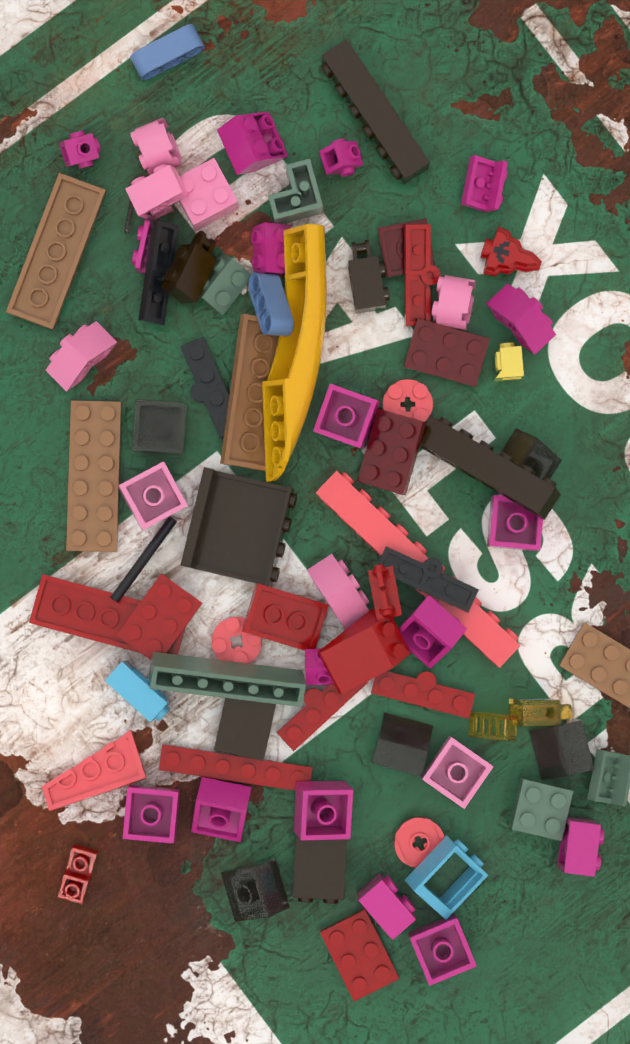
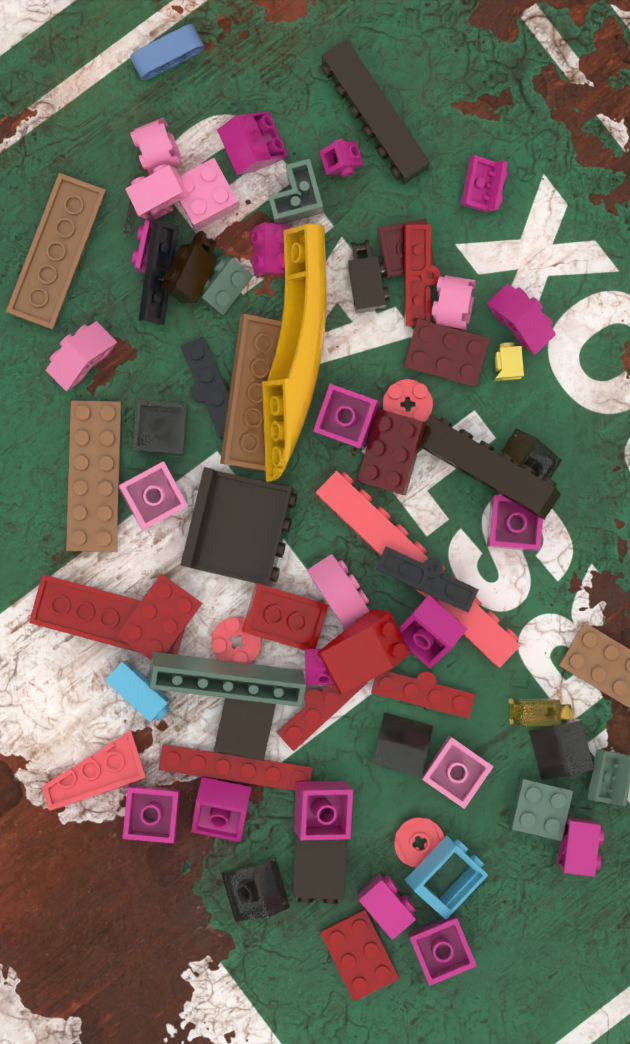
(71, 149): dark pink brick -> none
(77, 874): red slope -> none
(143, 559): black bar -> none
(270, 304): medium blue beam -> none
(384, 592): red hinge -> none
(506, 255): red rock -> none
(509, 726): clear yellow slope -> none

